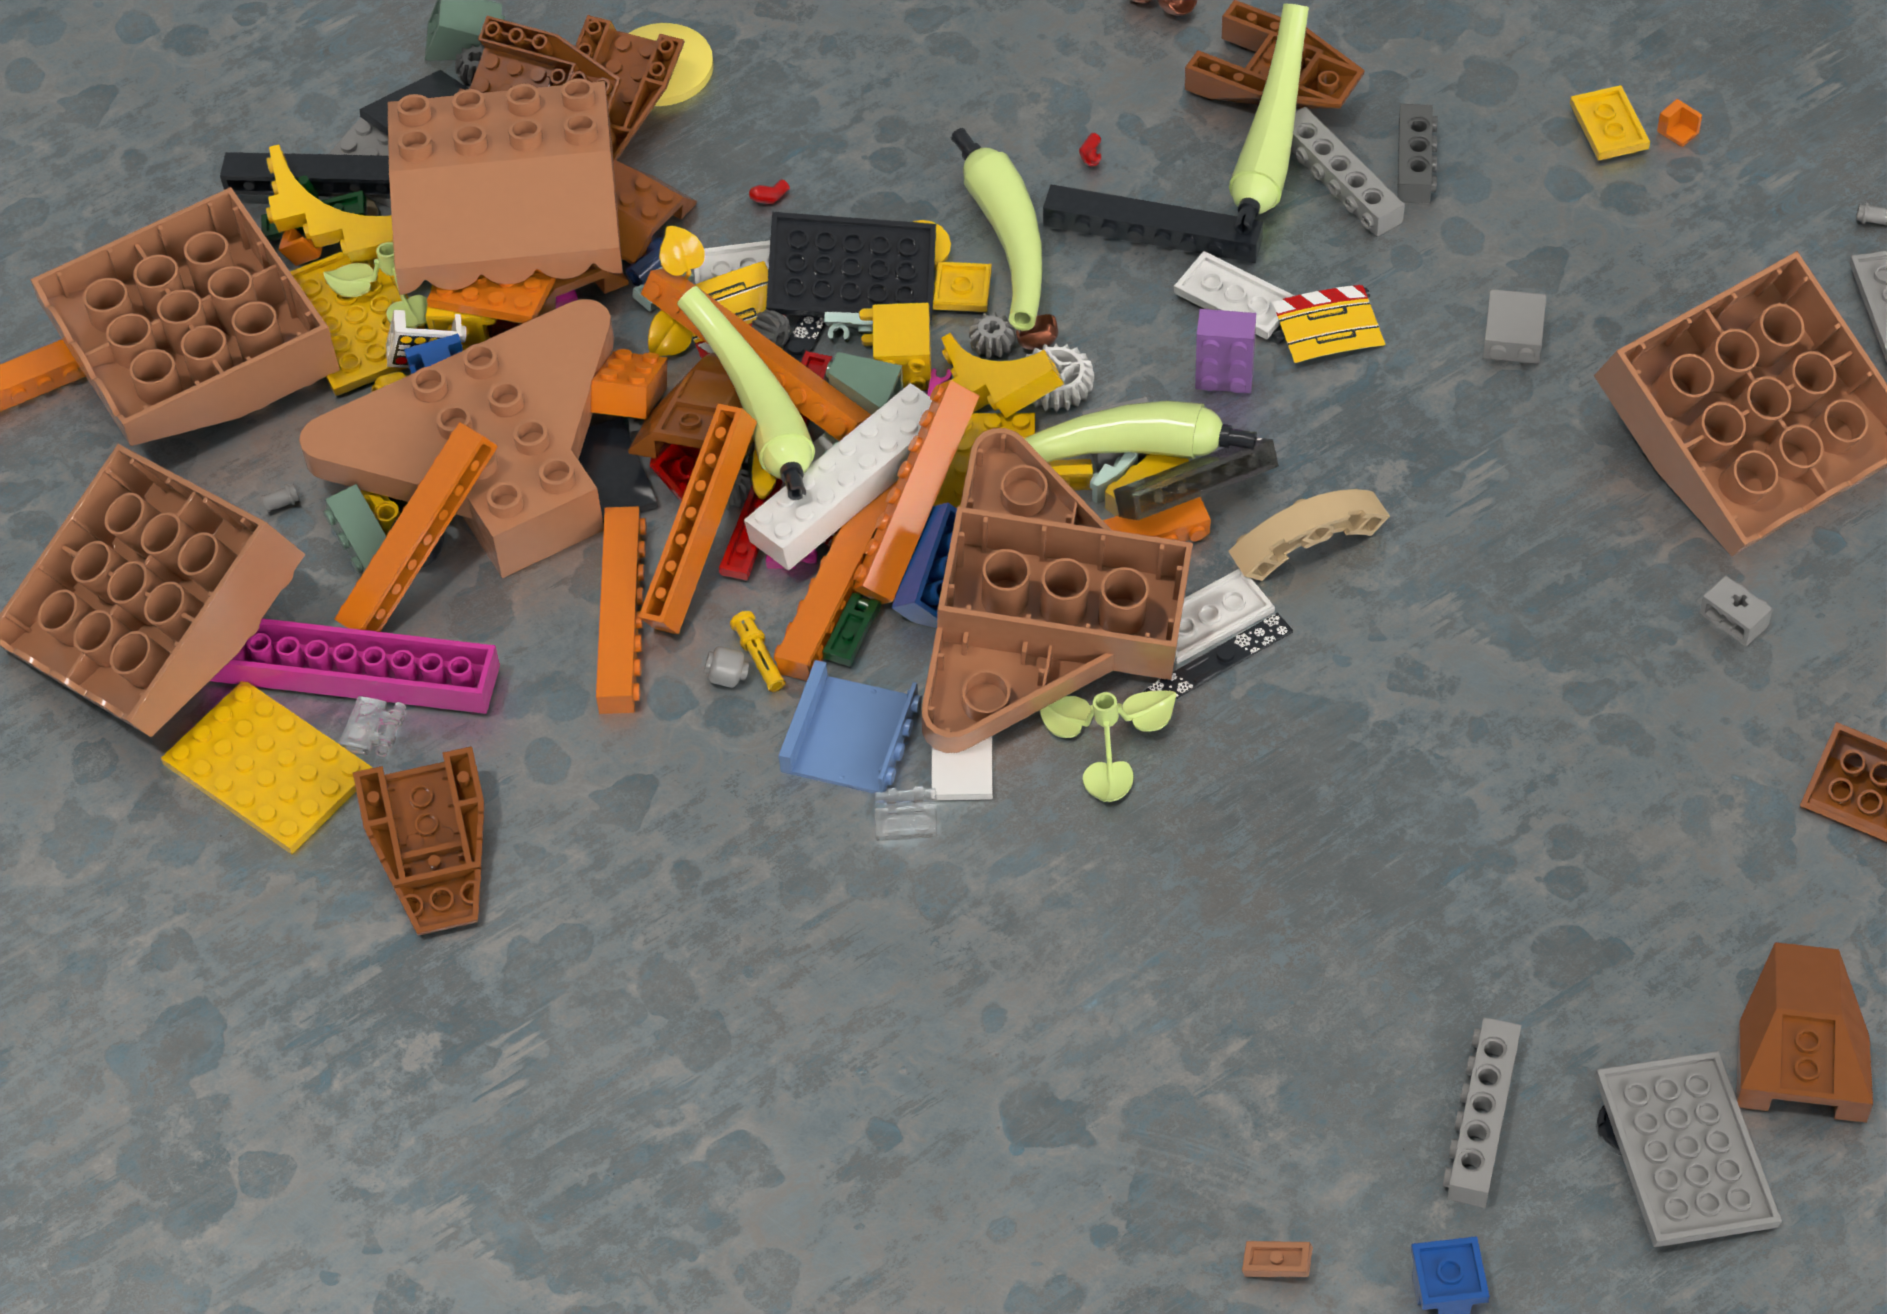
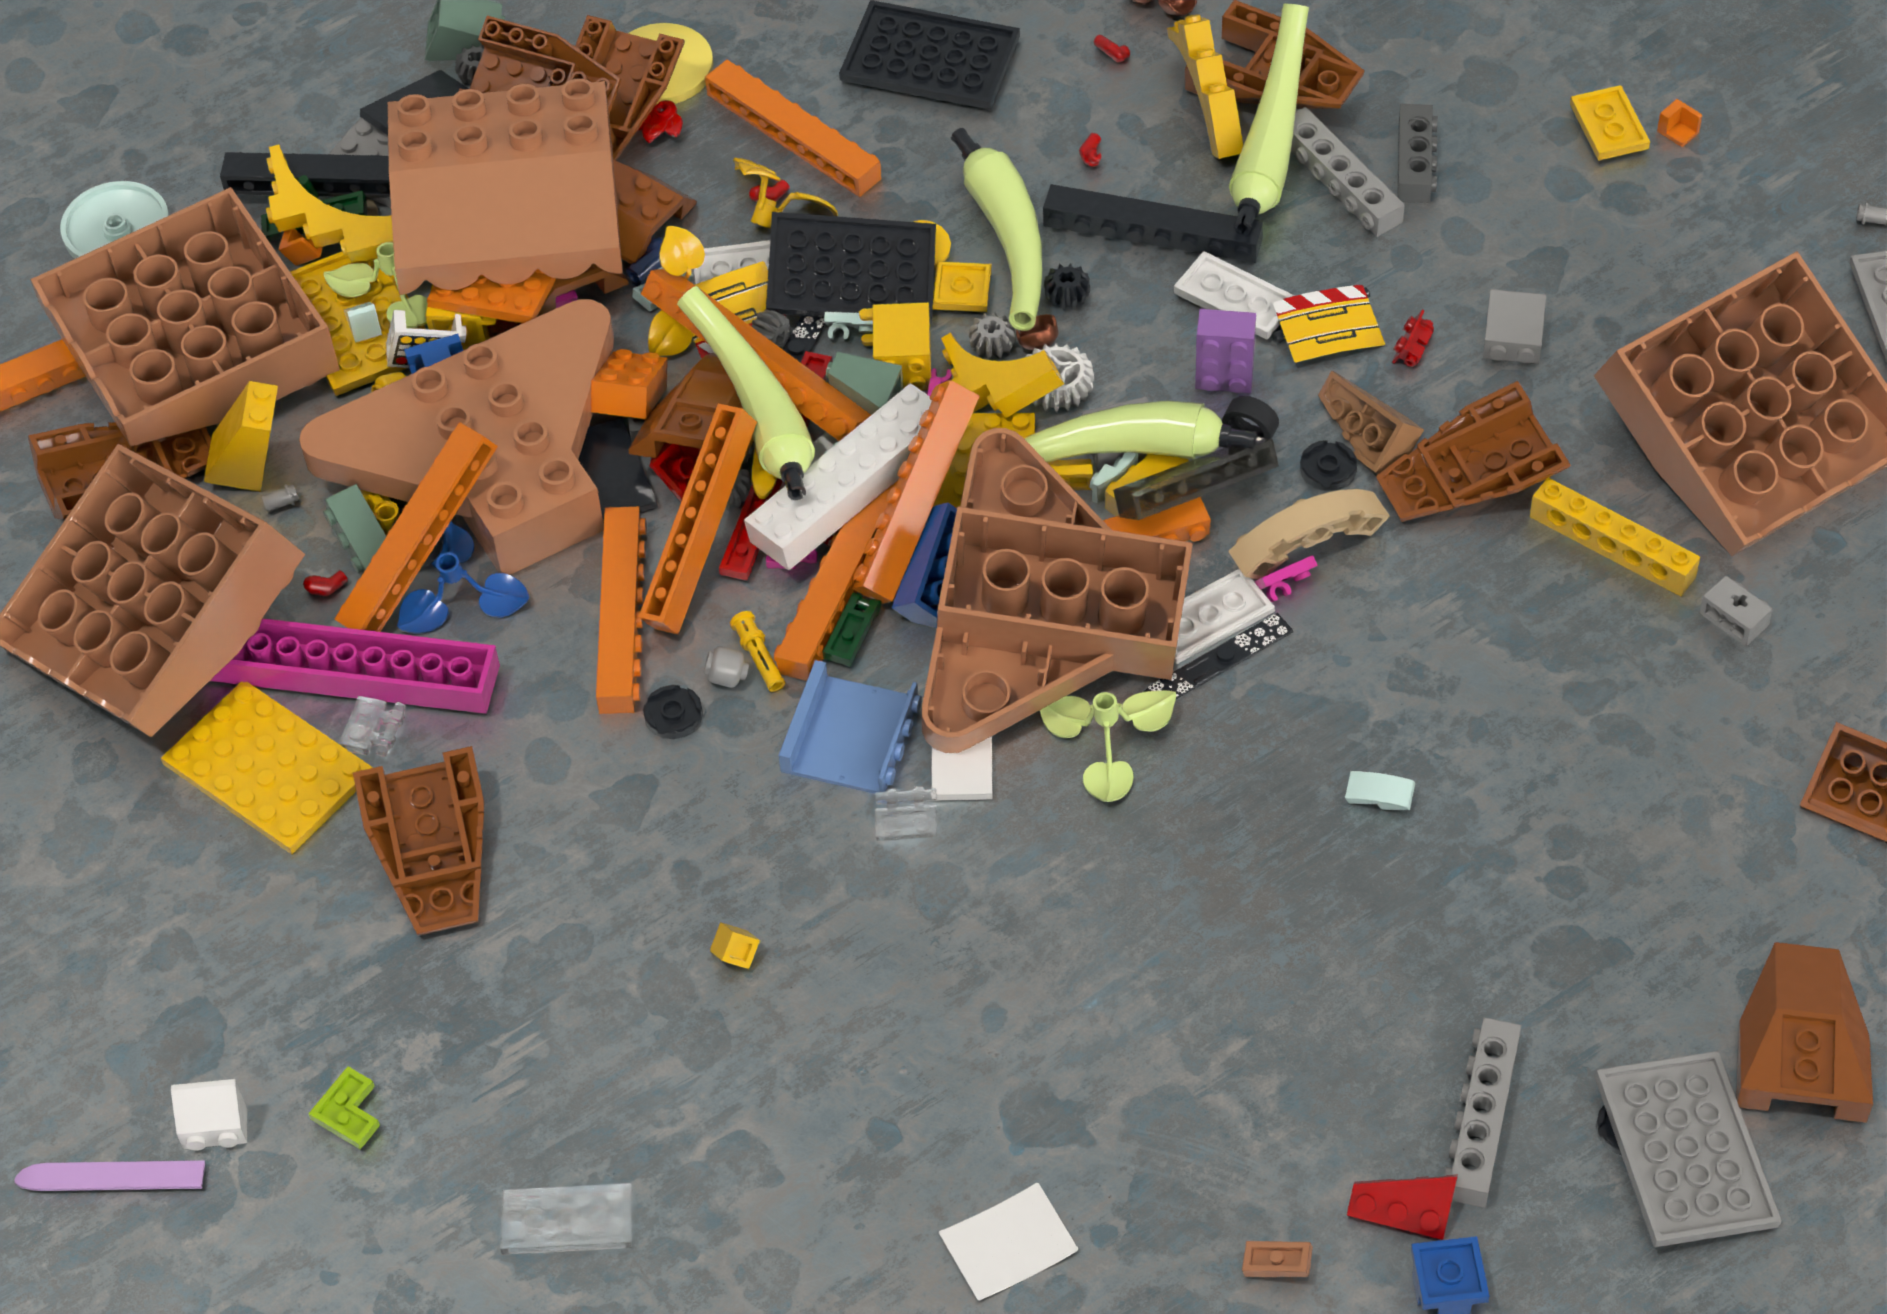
(73, 455): none -> dark orange wedge
(108, 214): none -> light aqua dish
(112, 1176): none -> lavender piece
(209, 1114): none -> white slope
(242, 439): none -> yellow slope
(325, 586): none -> red arm
(340, 1112): none -> lime plate
(363, 321): none -> light aqua slope
(424, 612): none -> blue plant
(566, 1219): none -> clear plate
(660, 119): none -> red plate
(672, 712): none -> black tile
(734, 945): none -> yellow panel
(763, 210): none -> yellow plant
(793, 128): none -> orange brick
(930, 54): none -> black plate
(1008, 1242): none -> white sticker
(1067, 286): none -> black gear
(1117, 53): none -> red arm
(1206, 67): none -> yellow arch
(1254, 410): none -> black tyre
(1274, 580): none -> dark pink plate
(1328, 465): none -> black tile
(1371, 426): none -> medium nougat wedge
(1381, 789): none -> light aqua slope
(1406, 1204): none -> red wing
(1416, 331): none -> red hinge
(1478, 456): none -> dark orange wedge
(1614, 536): none -> yellow brick

